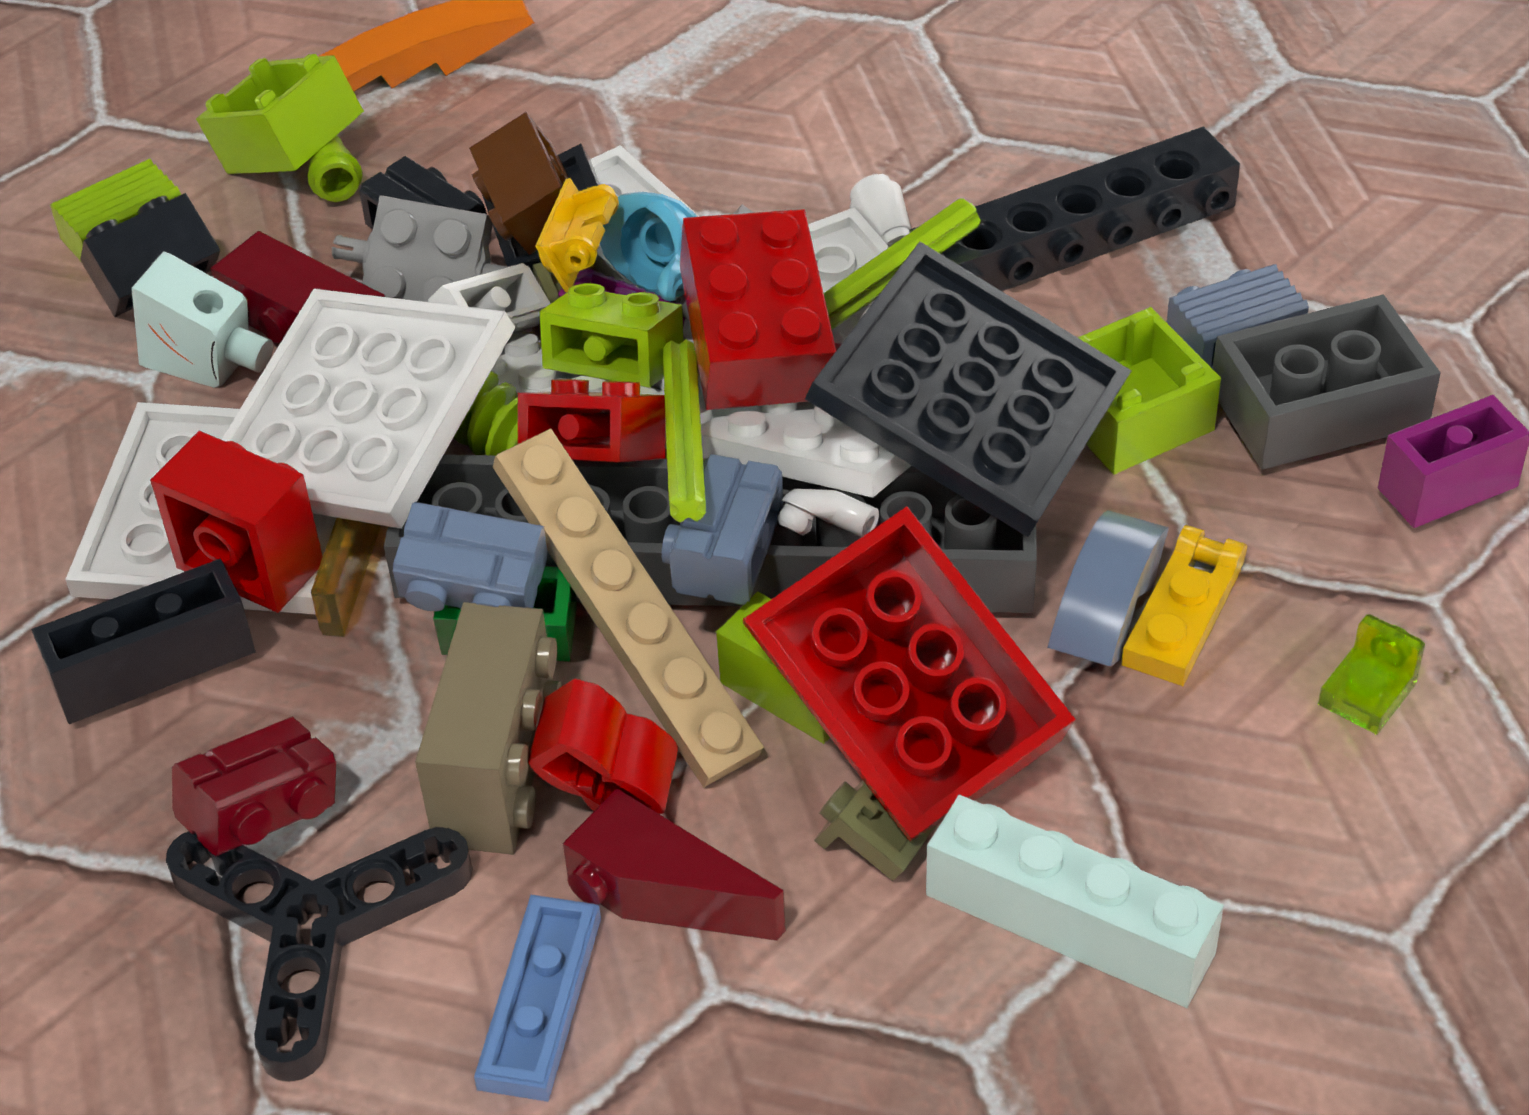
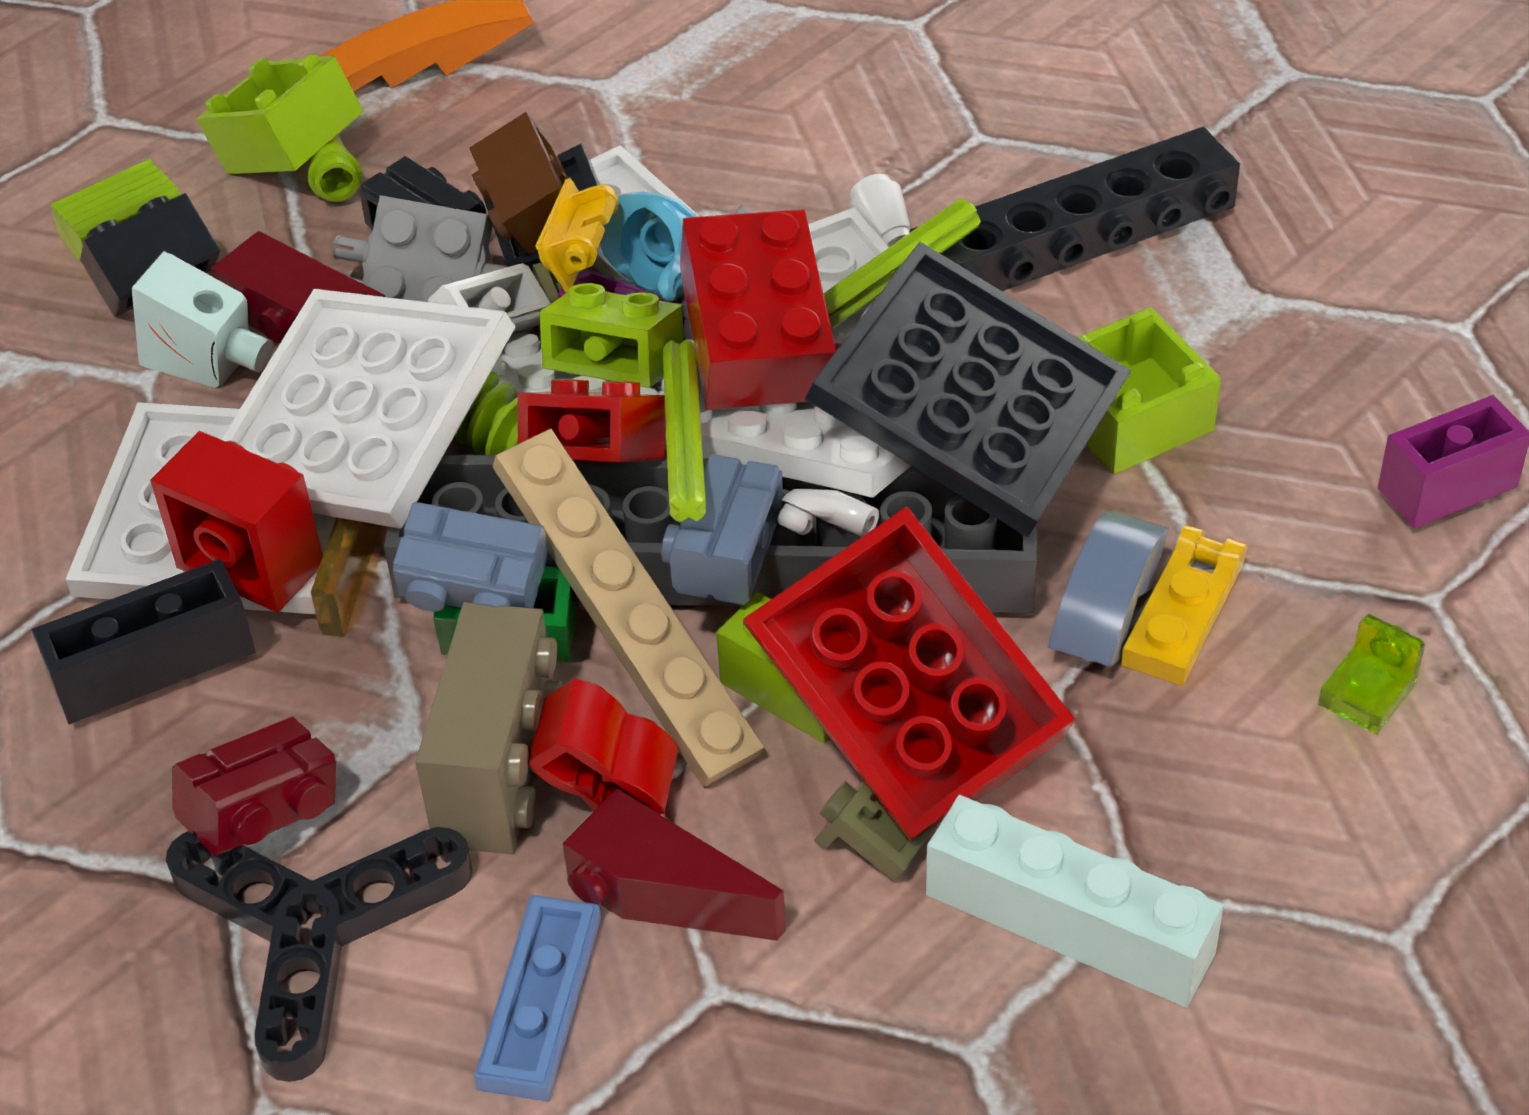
(1231, 306): sand blue brick -> none
(1324, 381): dark grey brick -> none

